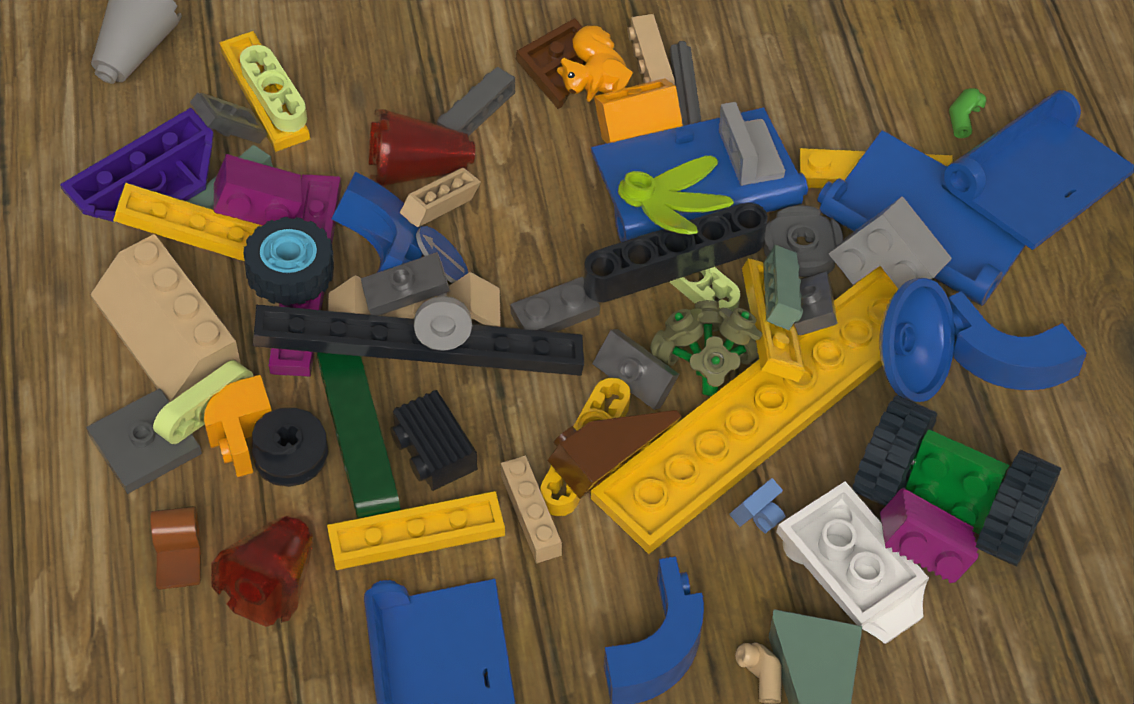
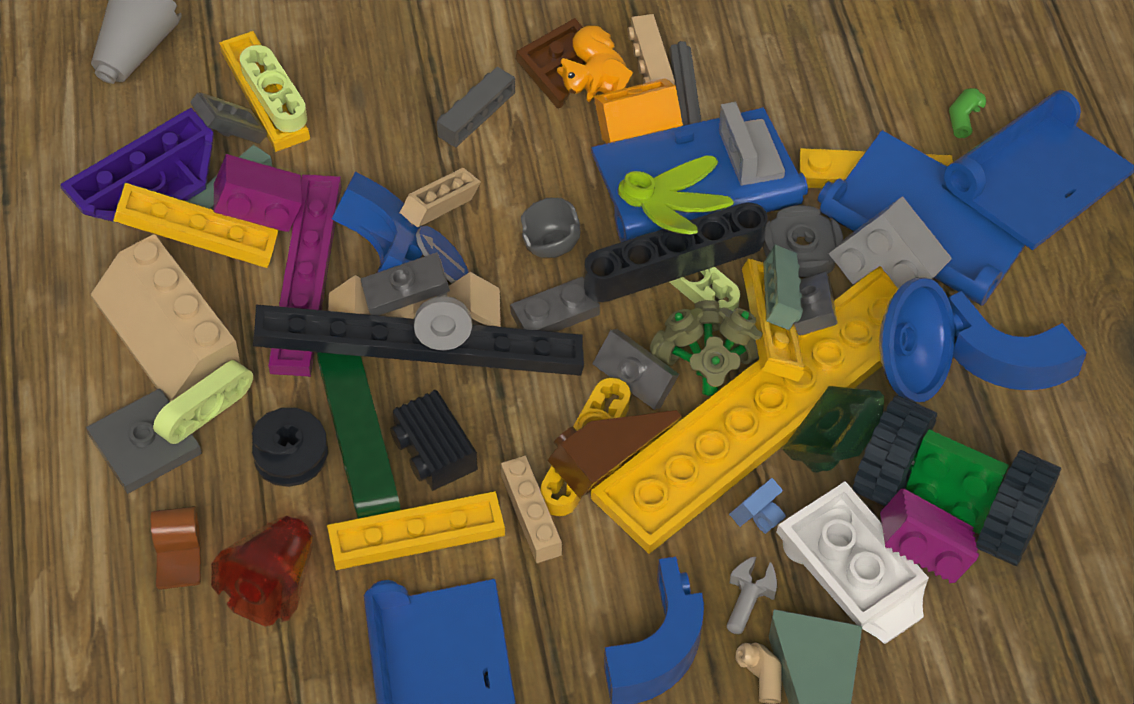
(232, 417): light orange brick -> none
(289, 261): black wheel -> none
(415, 149): clear red cone -> none
(550, 227): none -> dark grey hair
(749, 593): none -> light grey bar
(836, 427): none -> clear green slope

